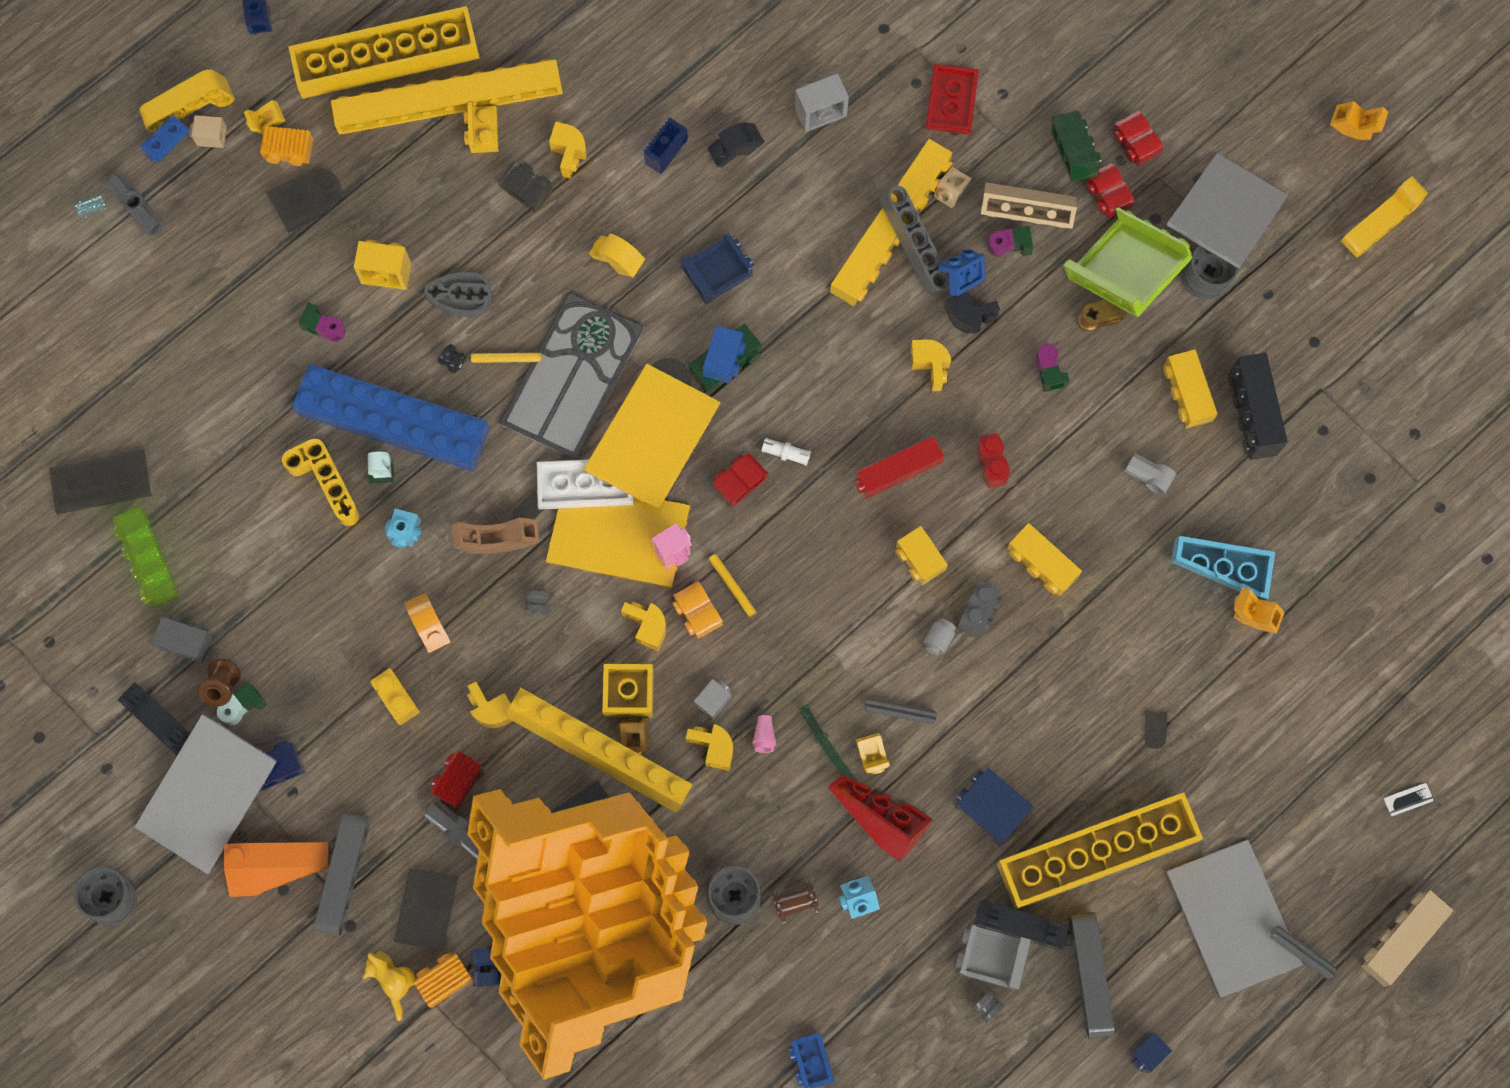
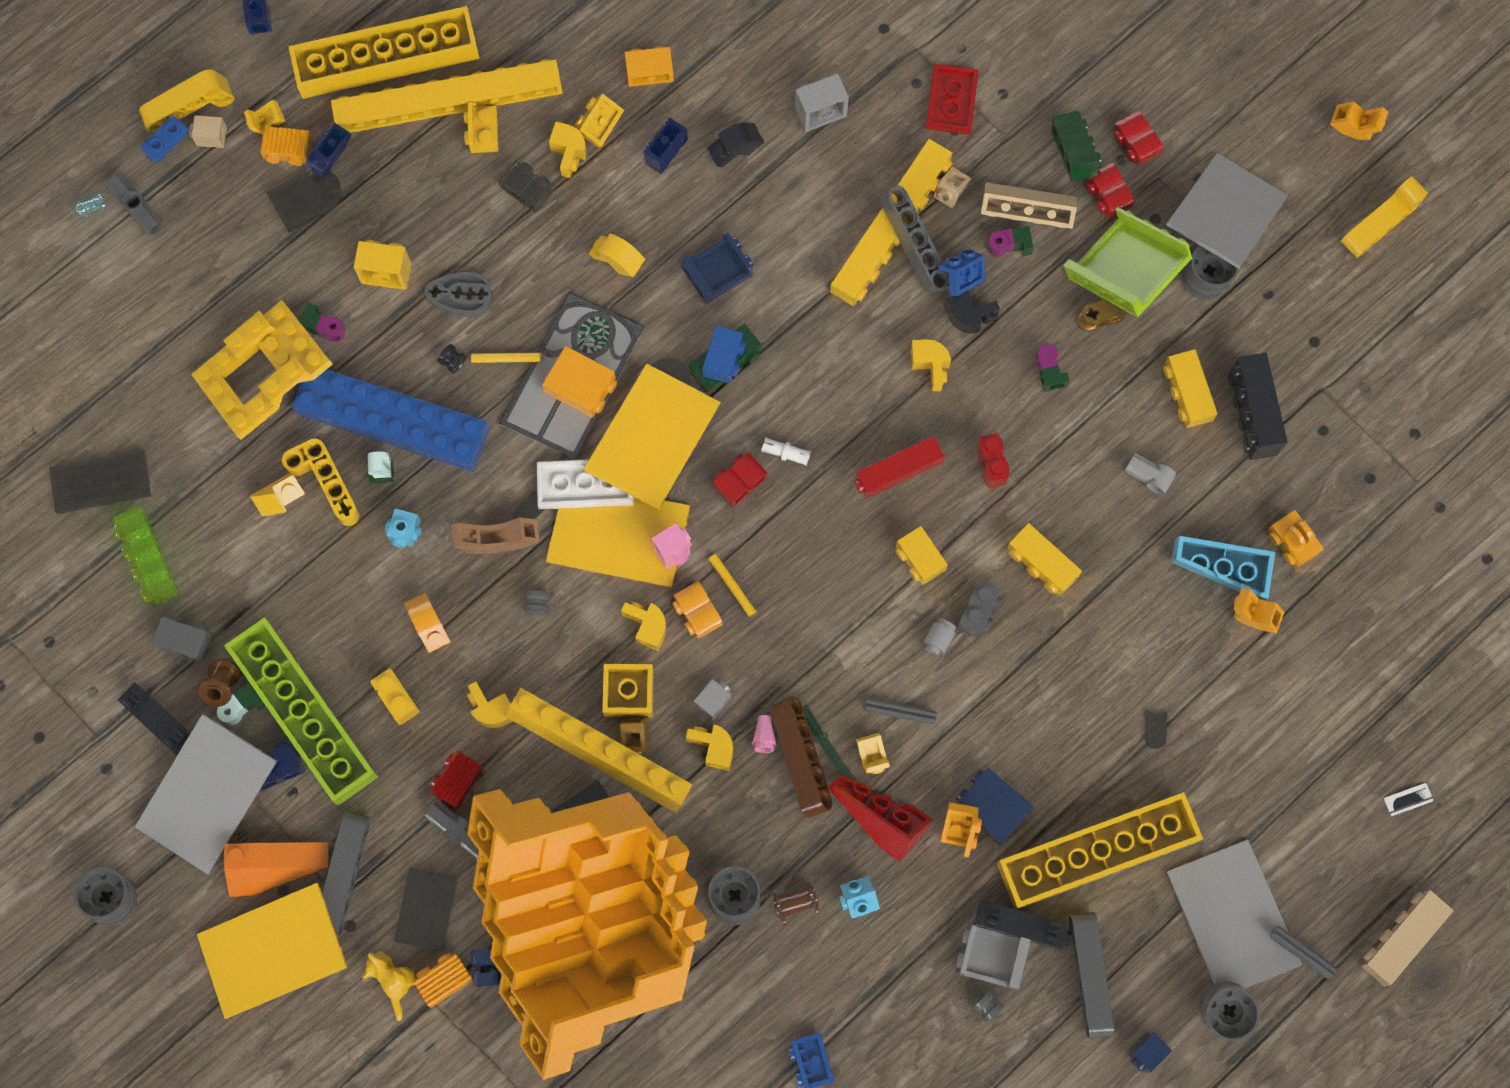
(271, 951): none -> yellow piece
(276, 495): none -> yellow slope
(286, 347): none -> yellow piece
(301, 711): none -> lime brick
(328, 150): none -> clear blue brick
(579, 382): none -> light orange brick
(598, 119): none -> yellow bracket
(649, 66): none -> light orange brick
(801, 757): none -> reddish brown beam
(960, 826): none -> light orange bracket
(1244, 1011): none -> dark grey wheel
(1294, 539): none -> light orange brick

